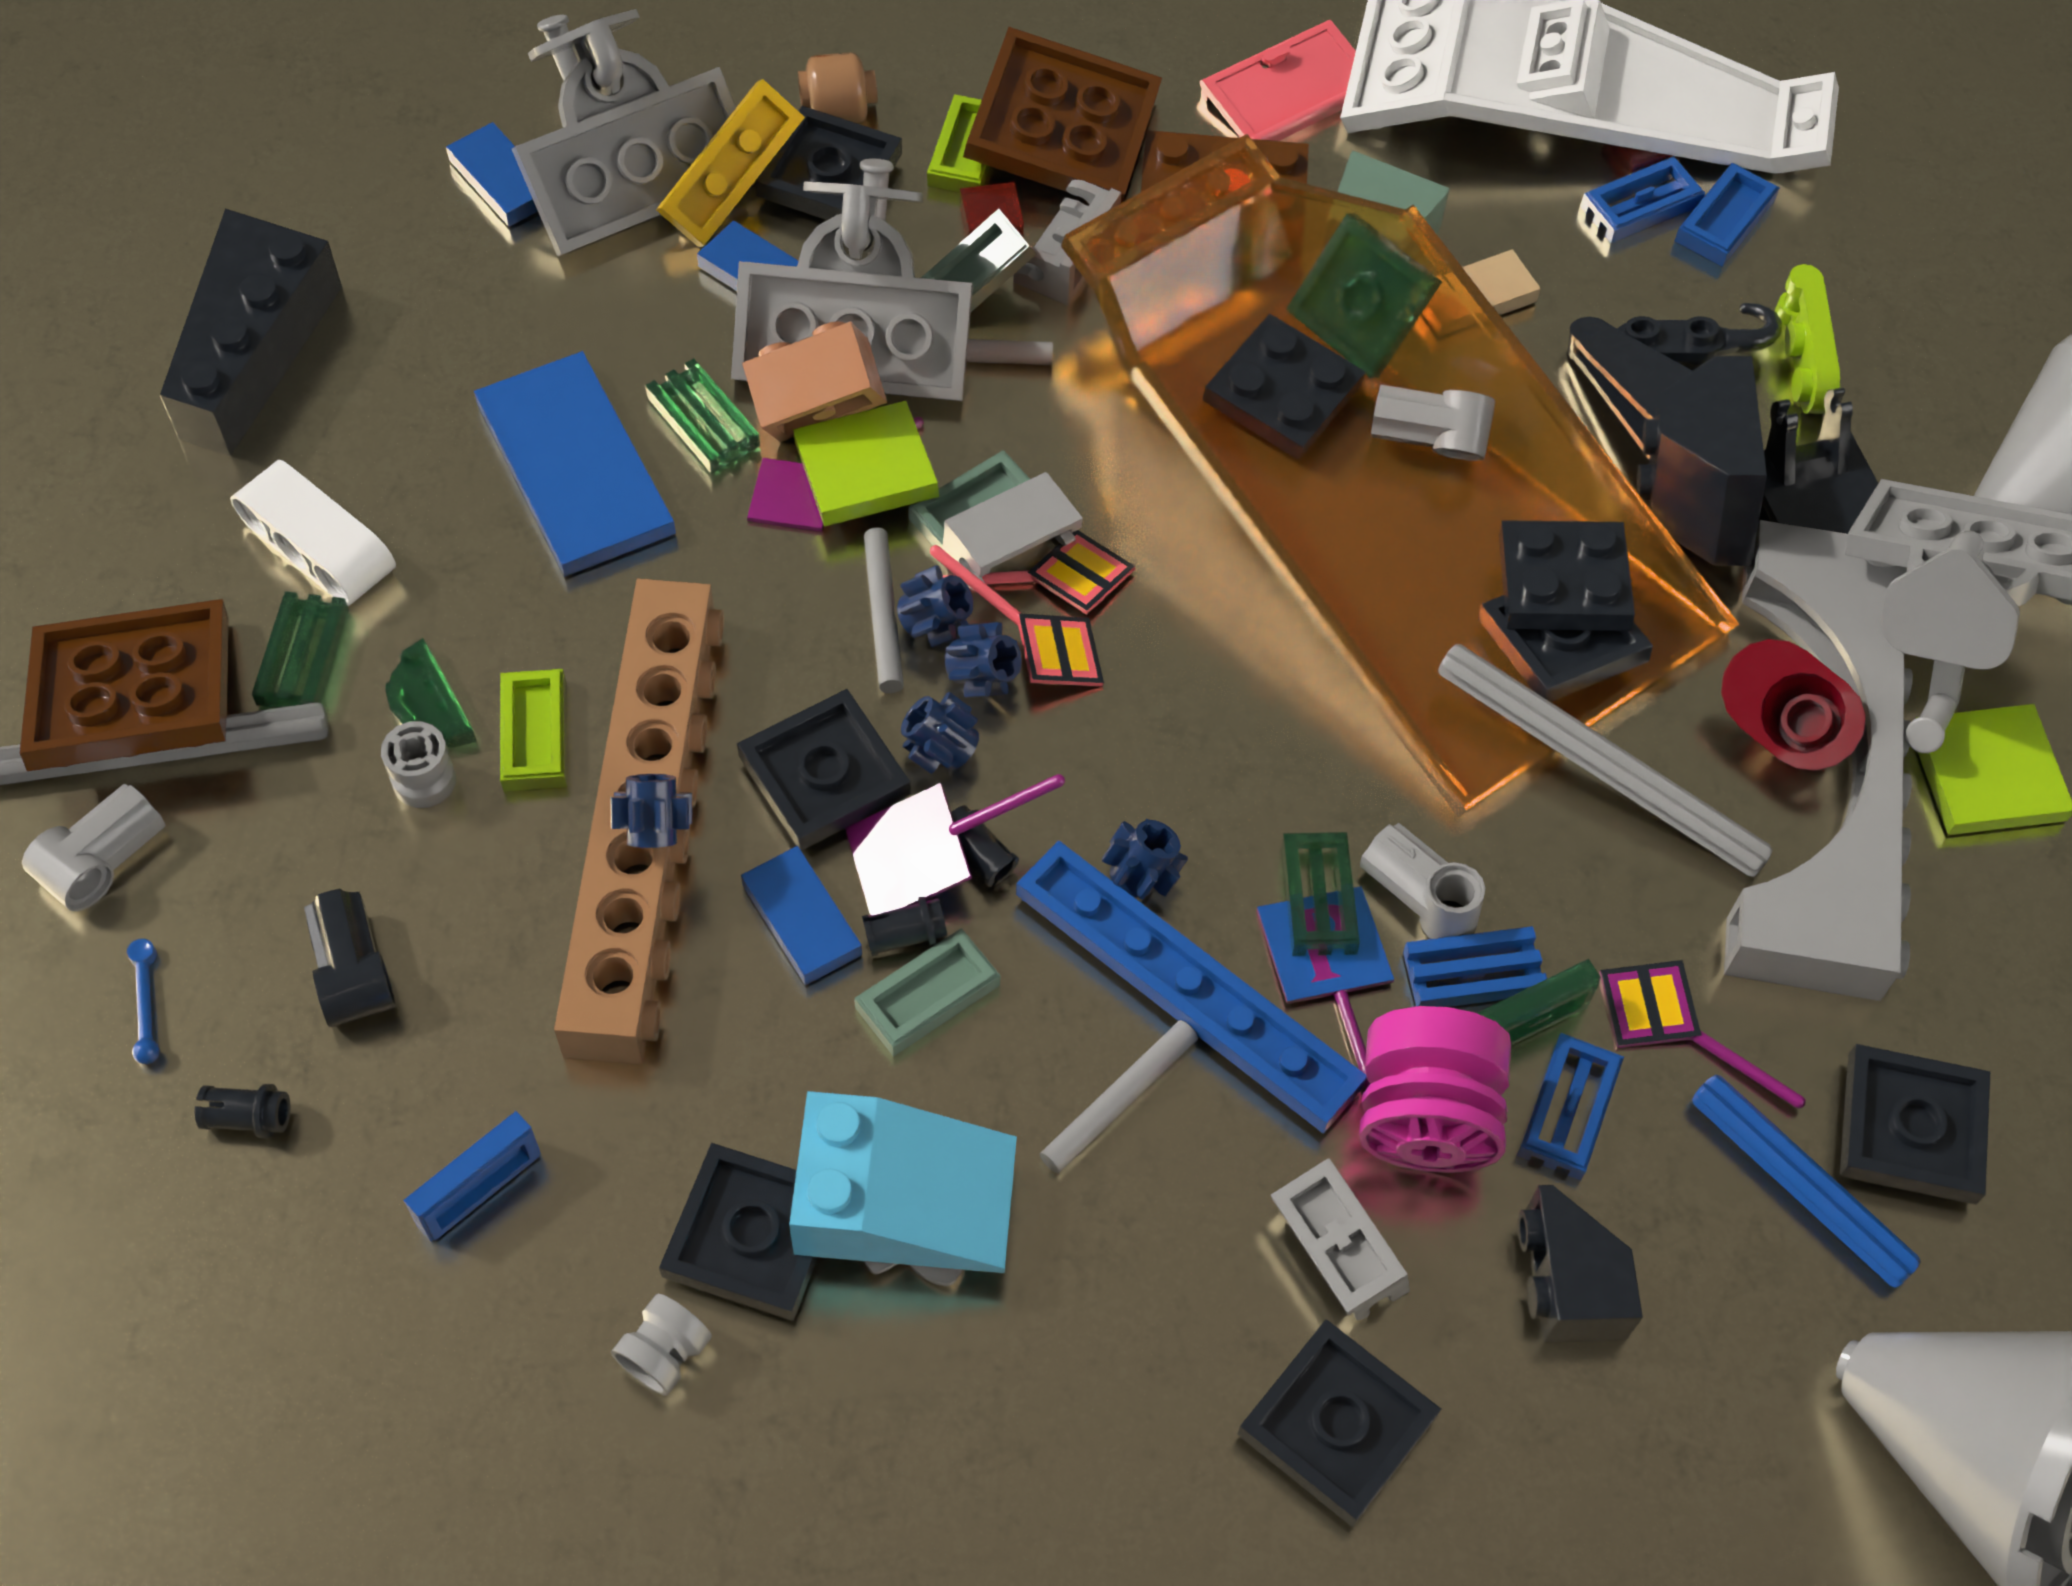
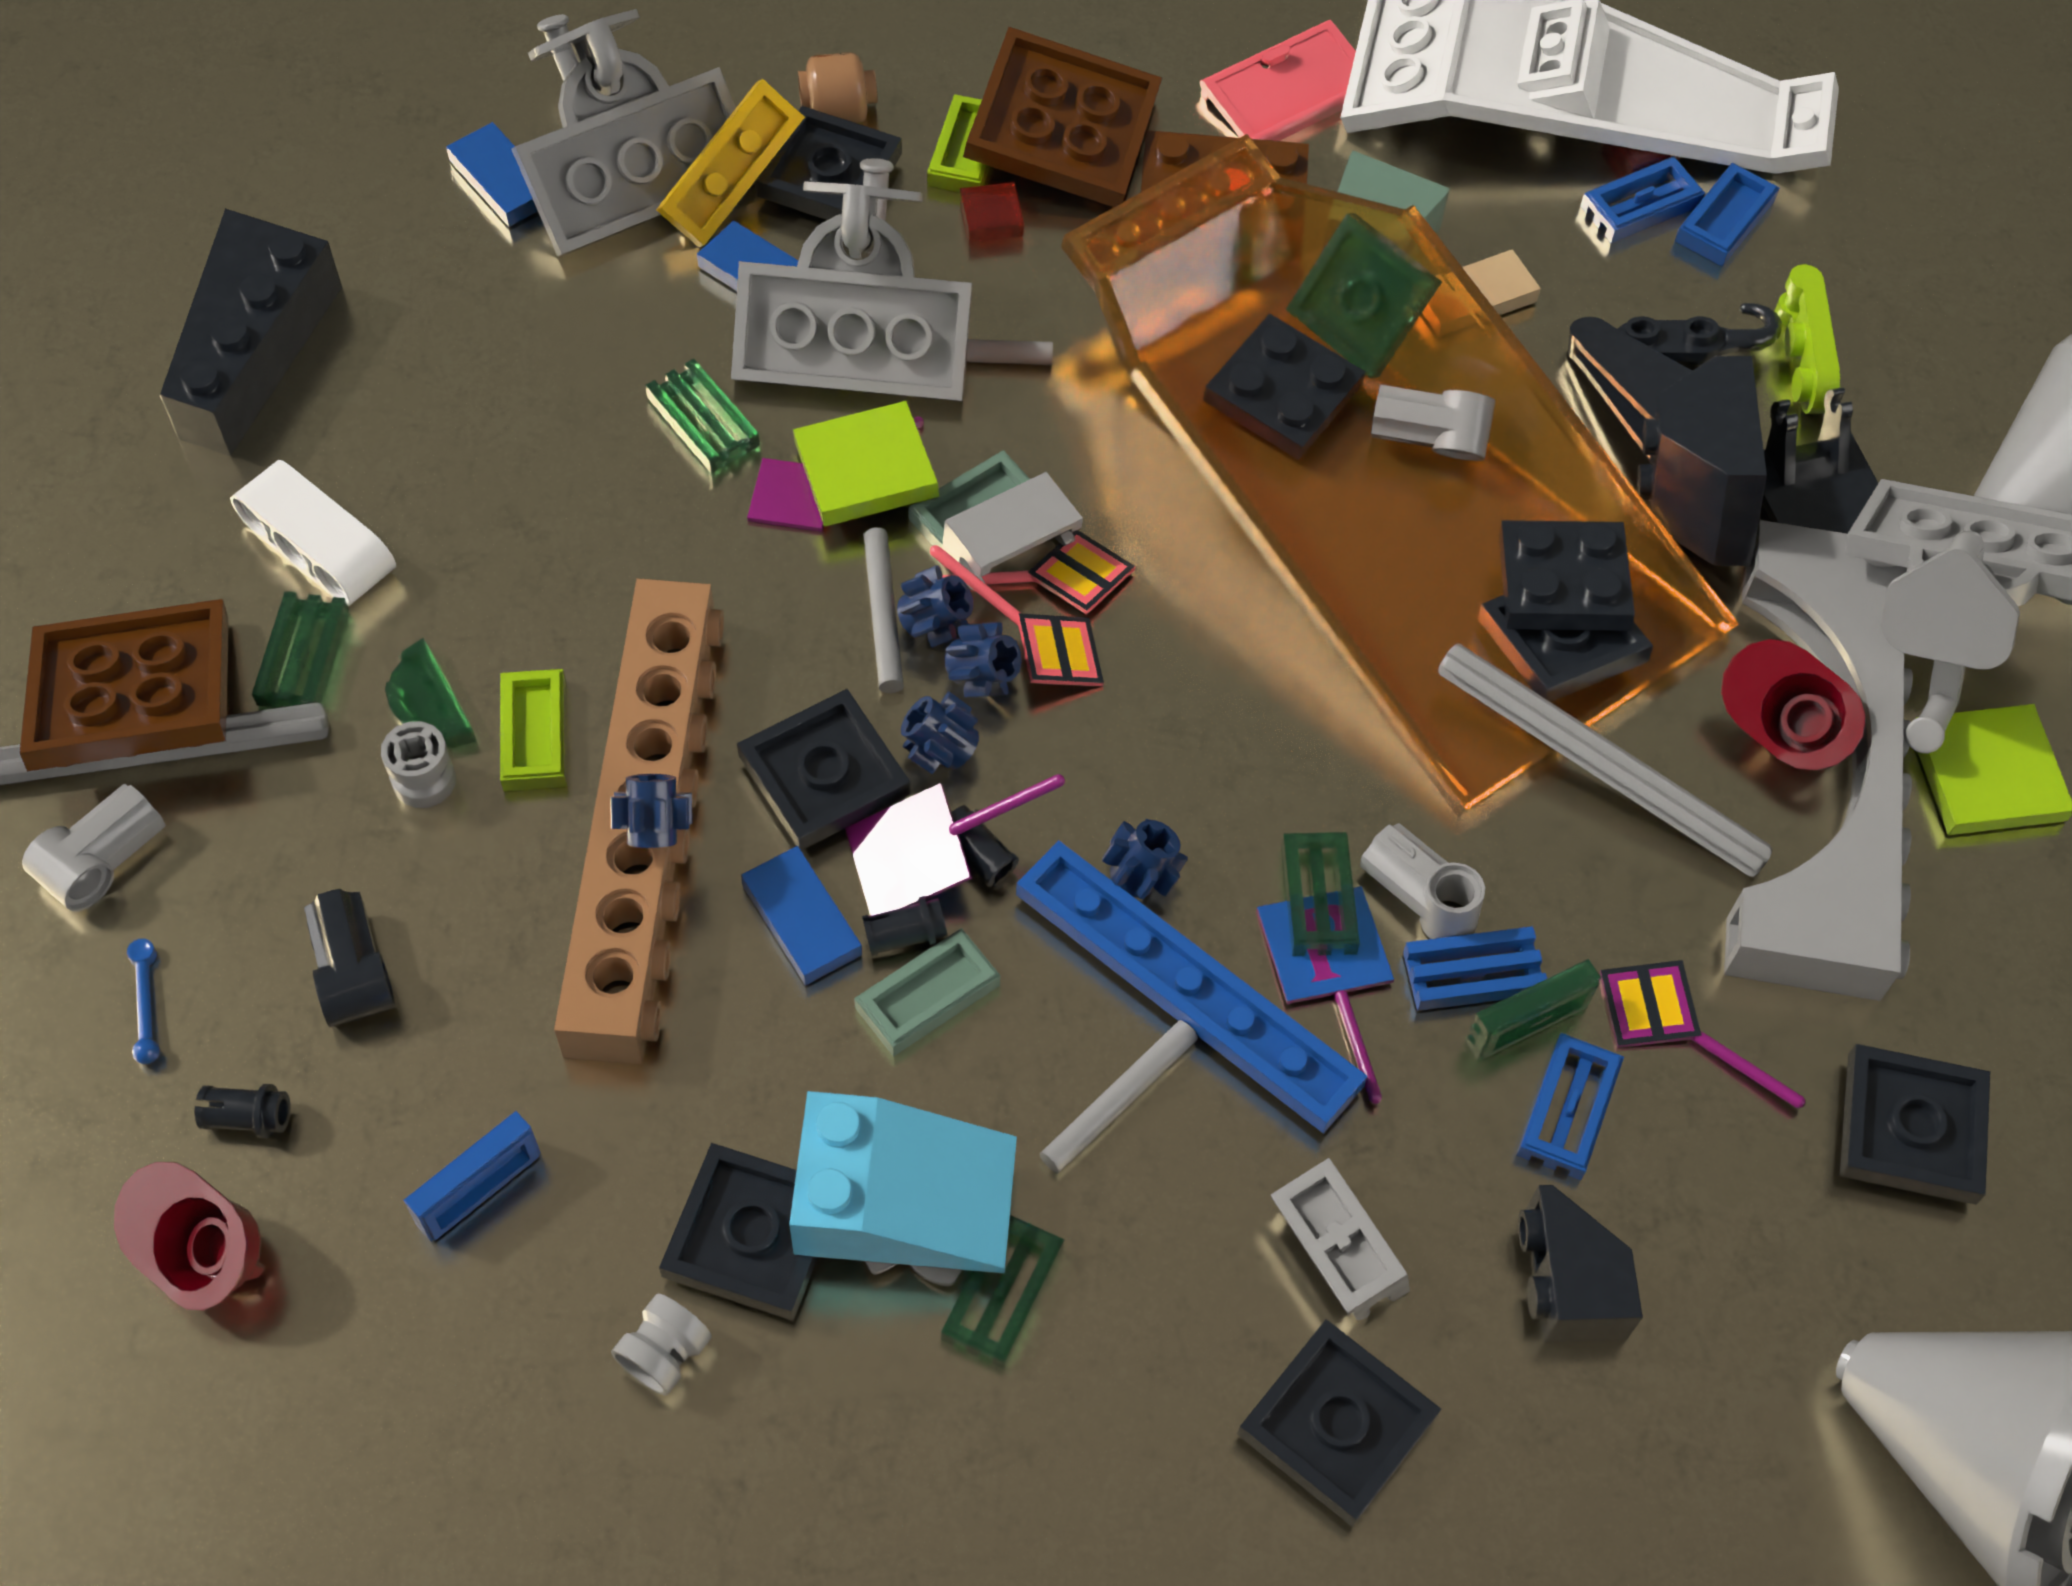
(186, 1235): none -> piece
(574, 463): blue tile -> none
(814, 379): nougat brick -> none
(978, 1341): none -> clear green tile
(985, 258): sand green tile -> none
(1051, 269): light grey hinge -> none
(1436, 1089): dark pink wheel -> none
(1806, 1181): blue axle -> none

